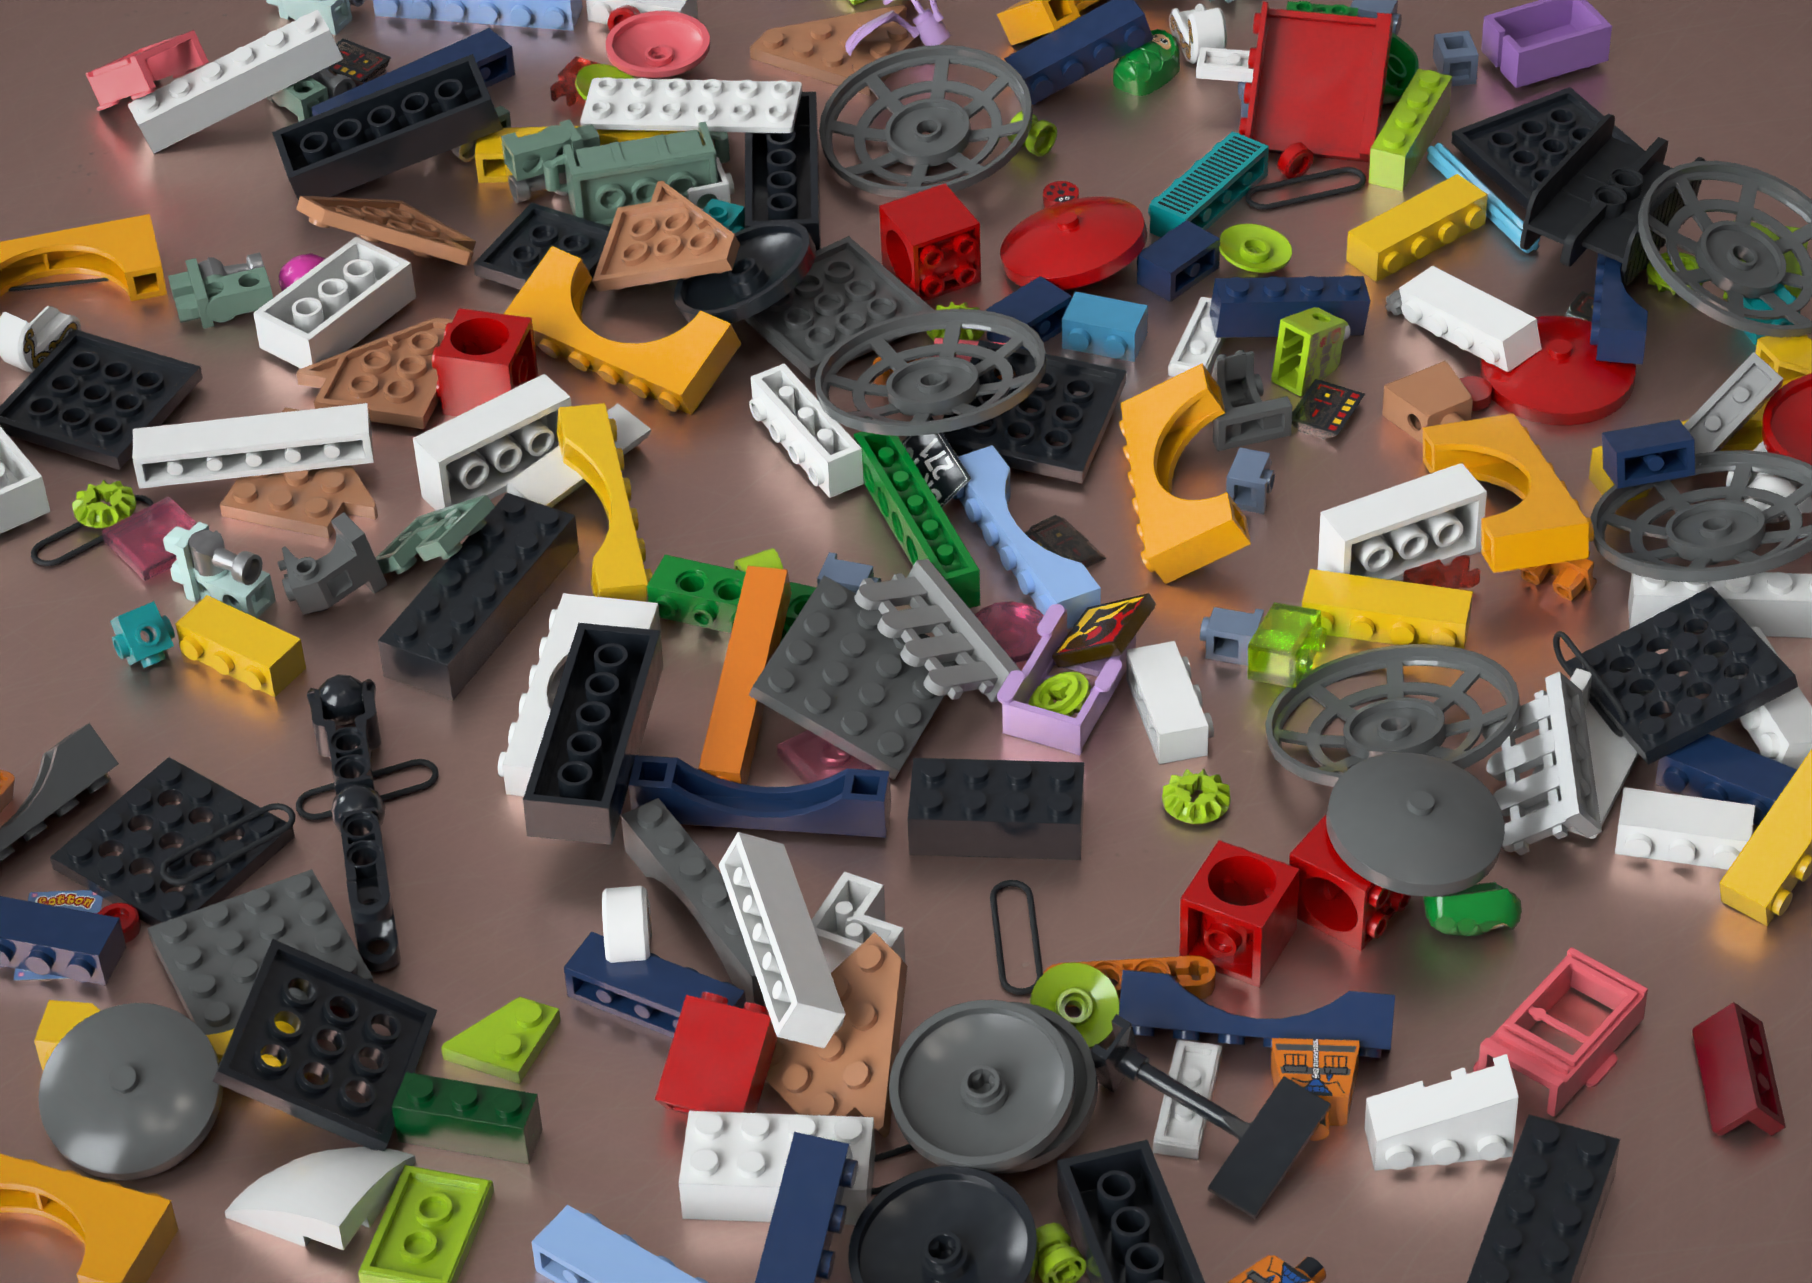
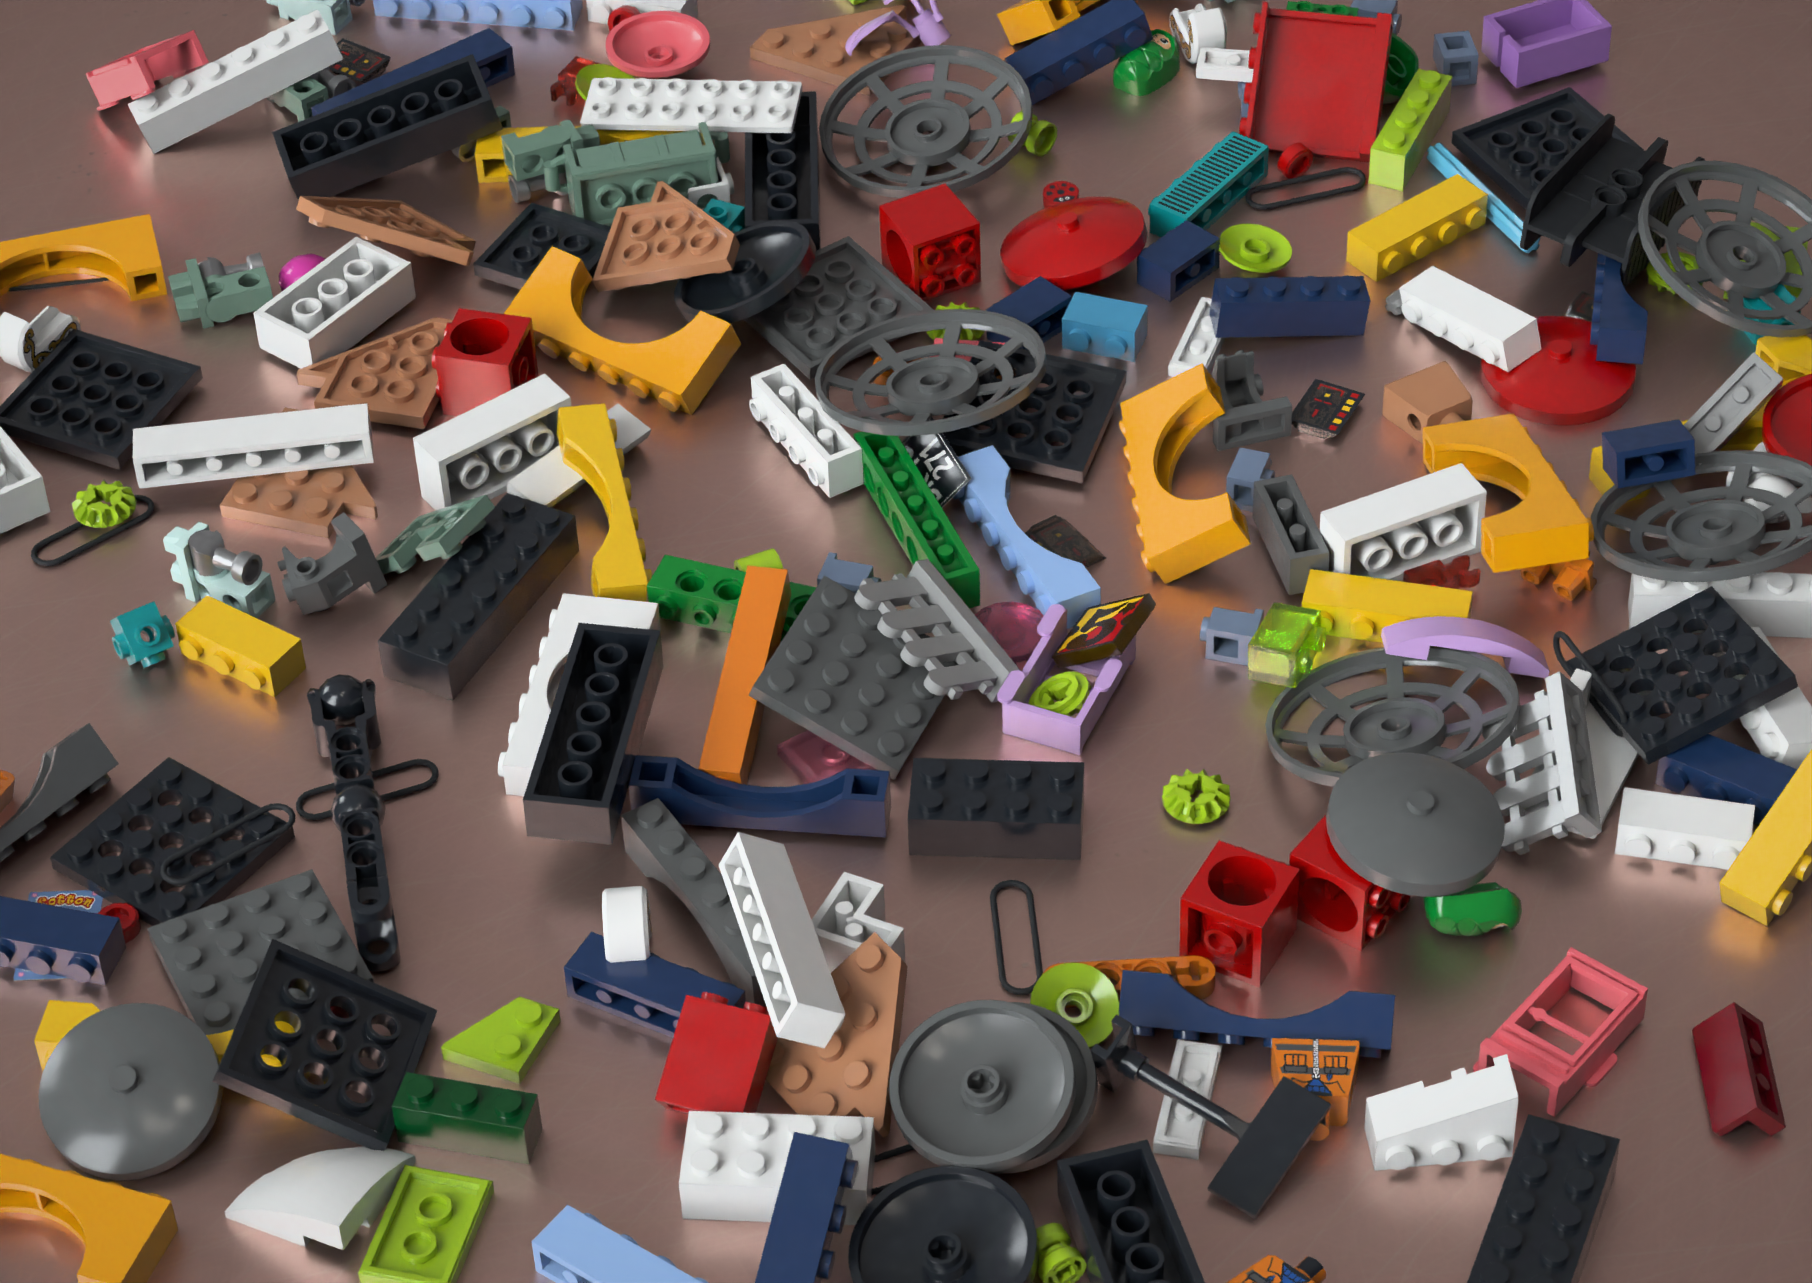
(141, 537): clear pink tile -> none
(1168, 702): white brick -> none
(1288, 531): none -> dark grey brick
(1307, 349): lime torso -> none
(1415, 636): none -> lavender slope
(1480, 391): red tile -> none

